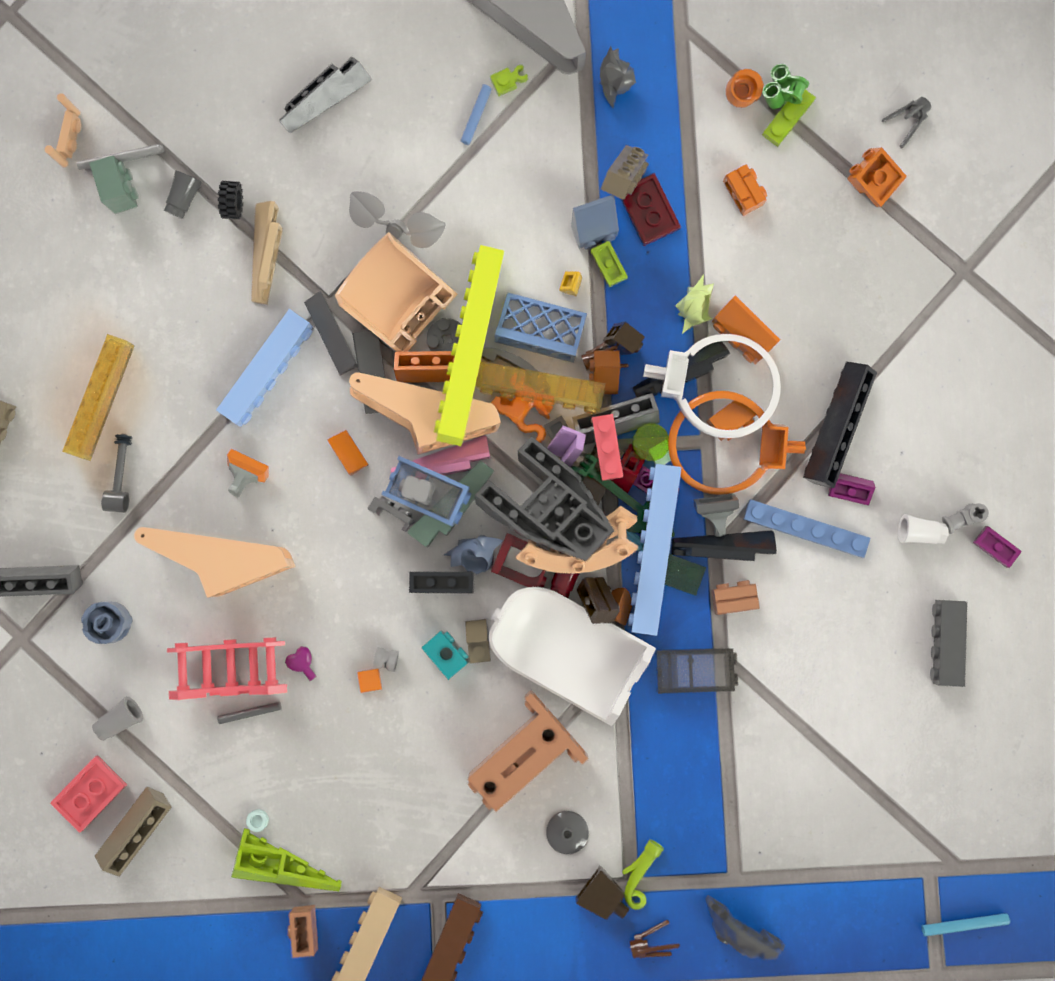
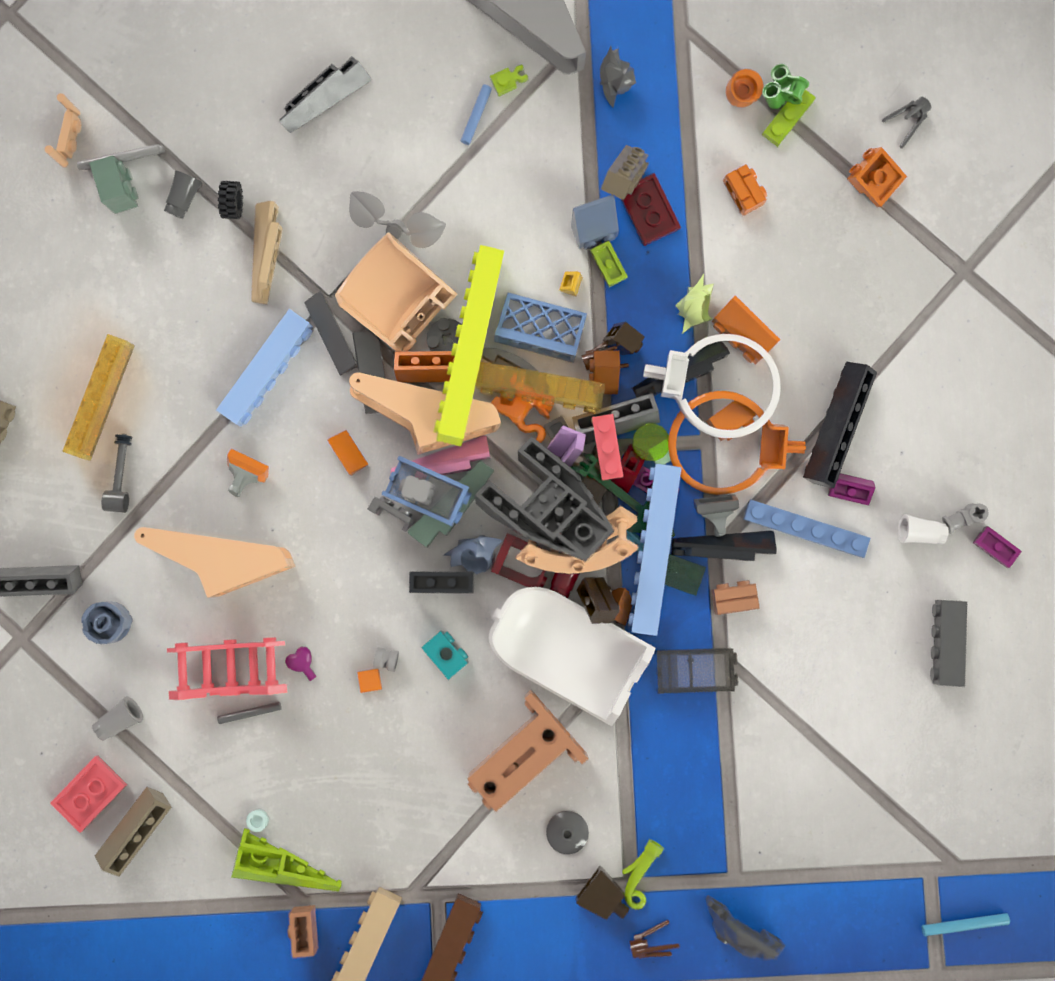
(477, 641): dark tan slope -> none

